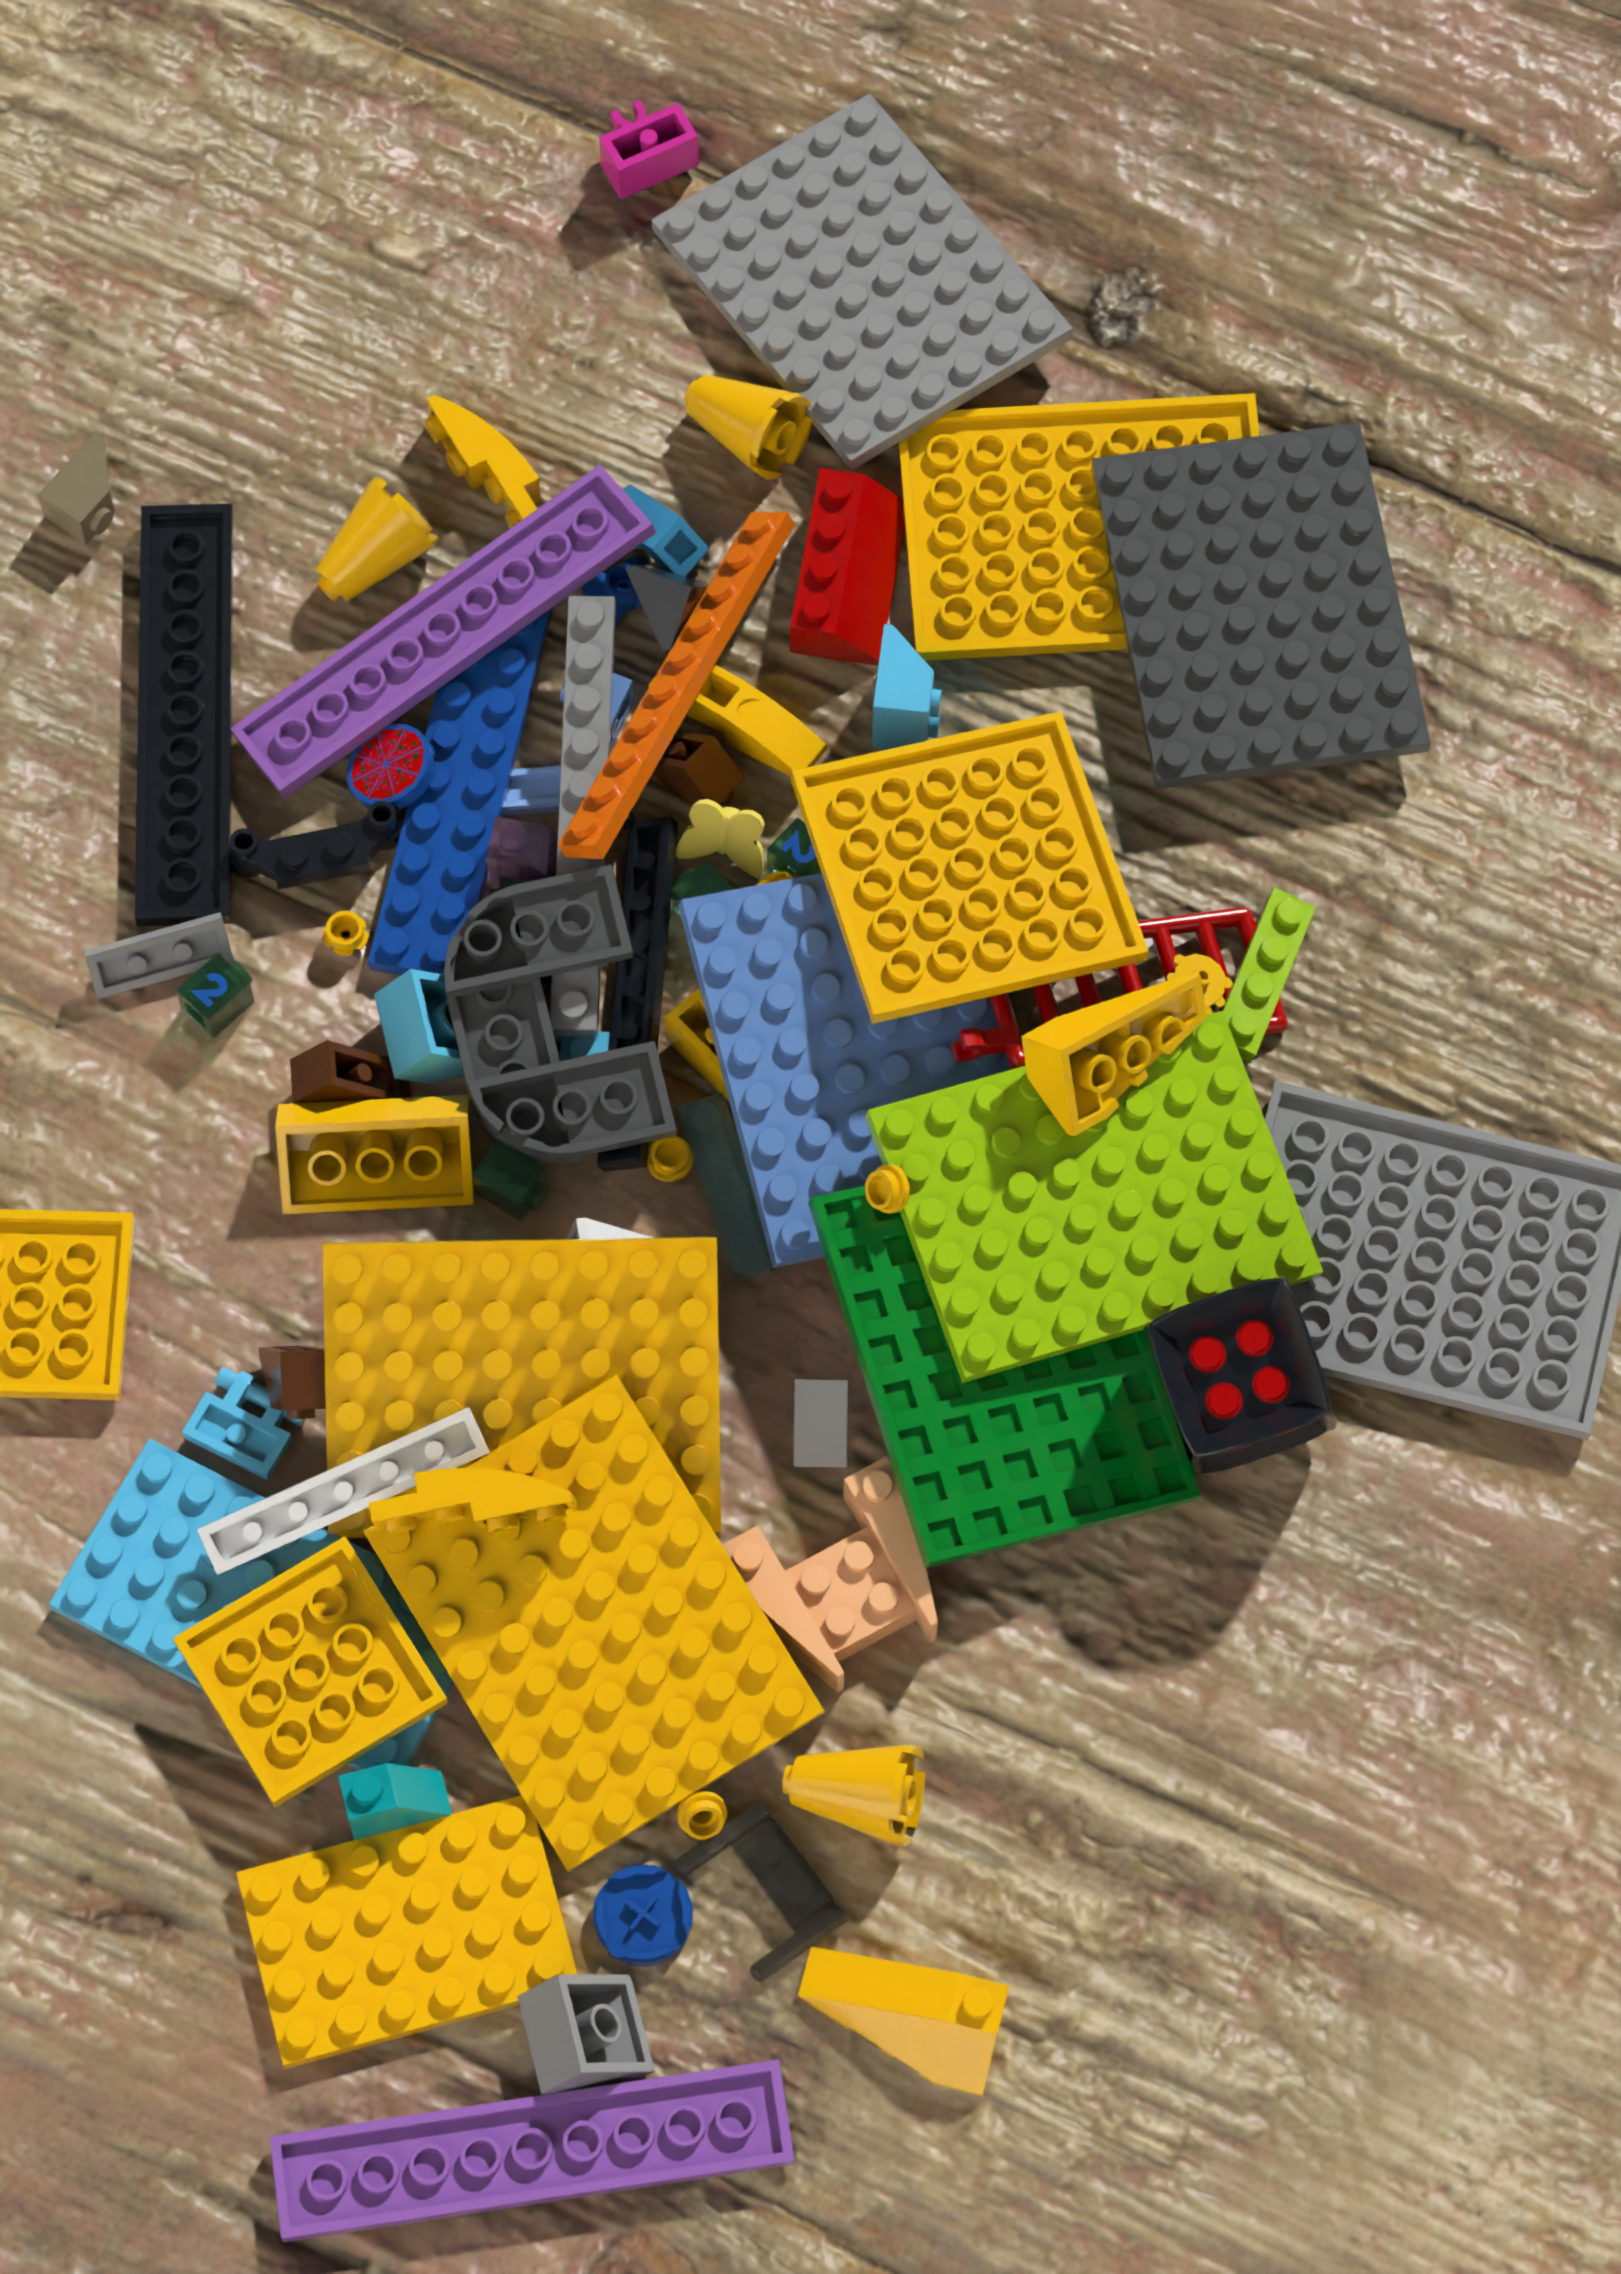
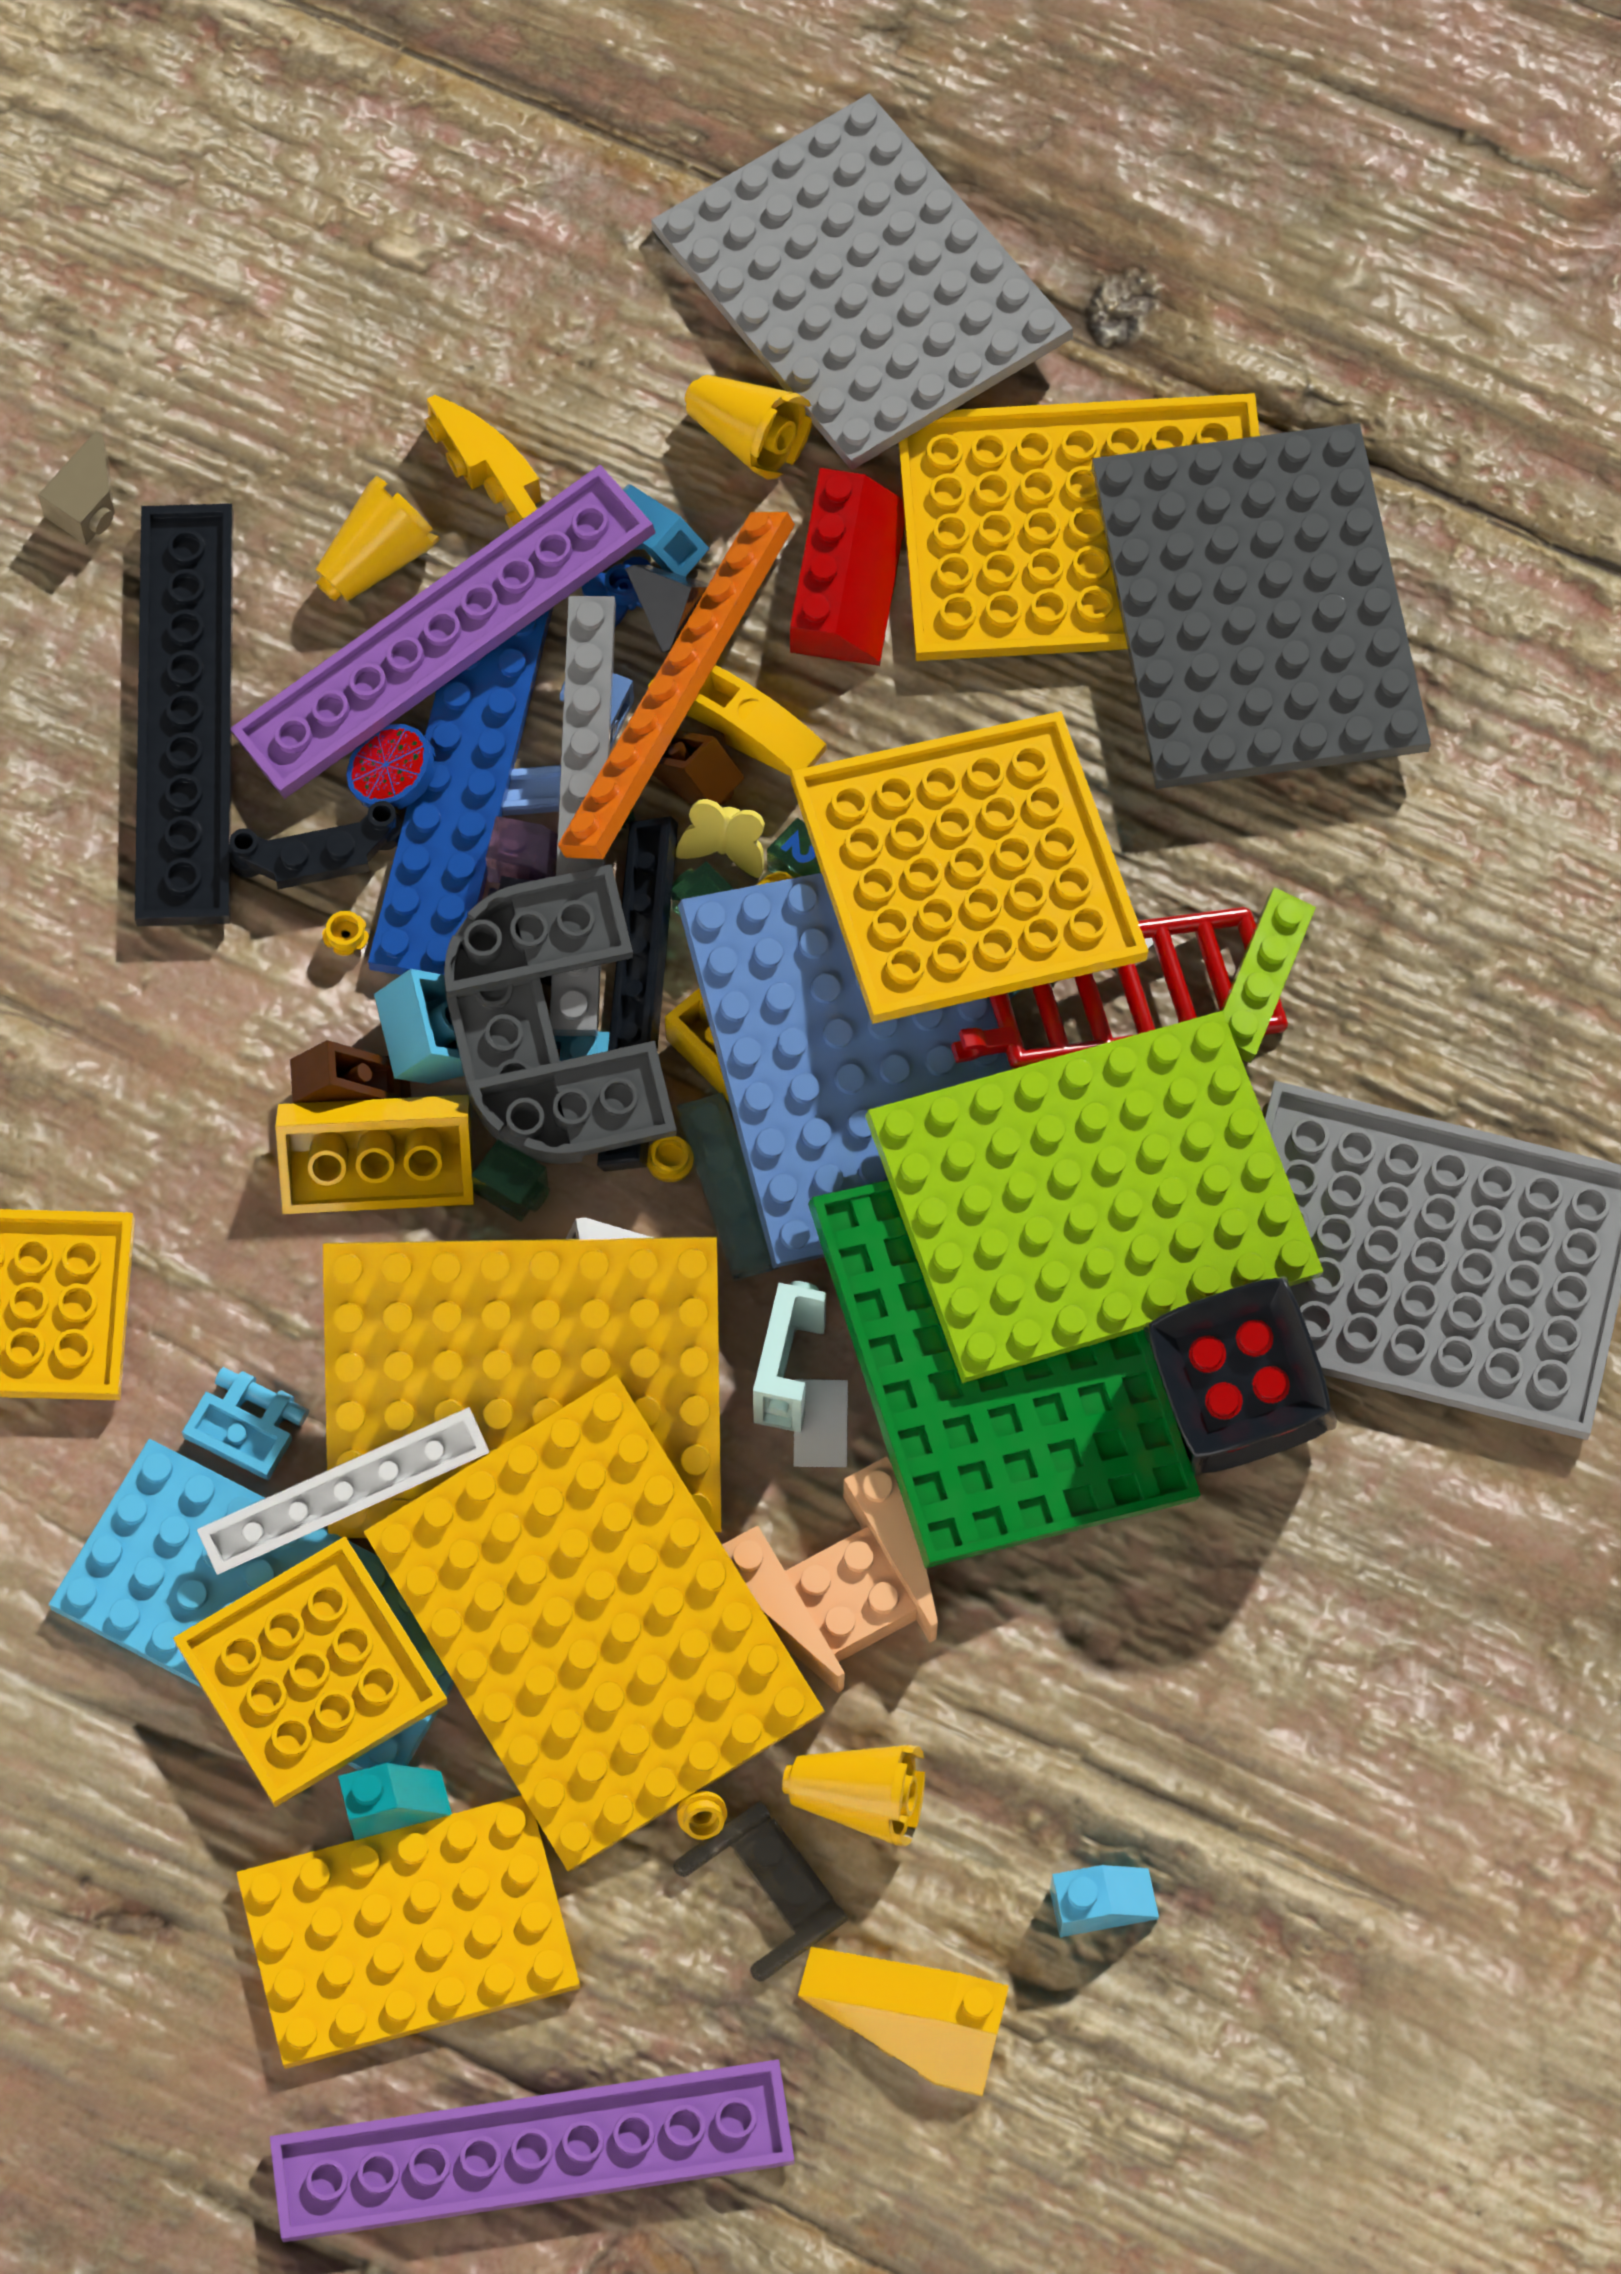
(157, 955): light grey plate -> none
(216, 994): clear green brick -> none
(294, 1379): reddish brown slope -> none
(493, 1495): yellow slope -> none
(585, 2032): light grey slope -> none
(643, 1915): blue tile -> none
(647, 149): dark pink brick -> none
(780, 1400): none -> light aqua panel
(887, 1189): yellow plate -> none
(904, 699): medium azure slope -> none
(1098, 1052): yellow wedge -> none
(1102, 1898): none -> medium azure slope
(1212, 977): yellow piece -> none

